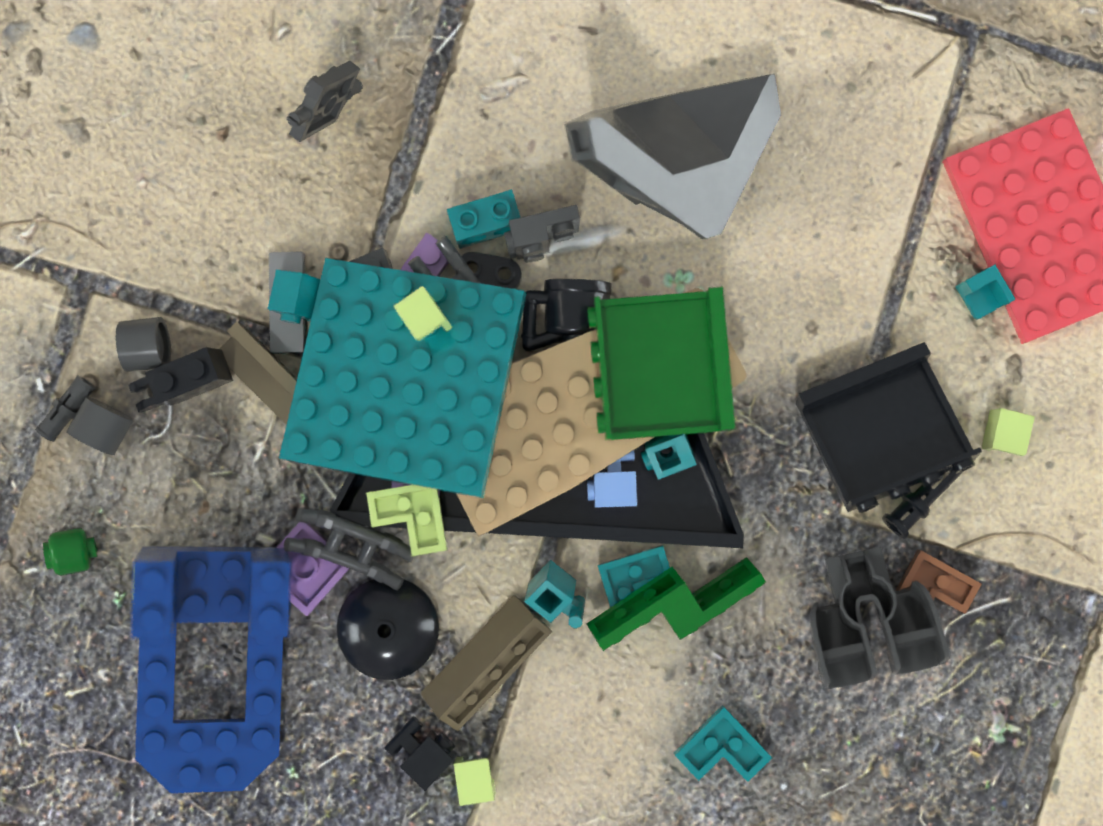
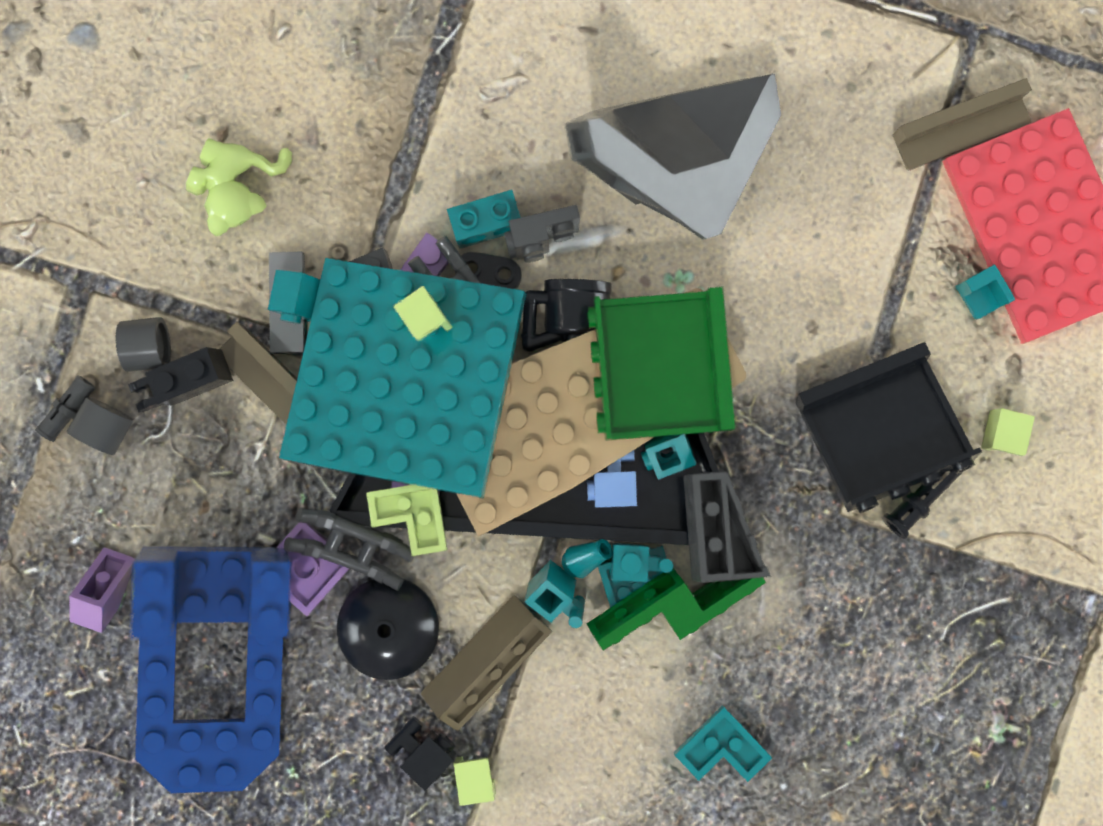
(69, 551): green head -> none
(100, 590): none -> lavender slope
(230, 201): none -> yellowish green animal
(324, 100): dark grey plate -> none
(584, 558): none -> teal cone
(633, 562): none -> teal brick
(718, 531): none -> dark grey wedge
(906, 617): dark grey piece -> none
(941, 581): nougat plate -> none
(963, 125): none -> dark tan panel

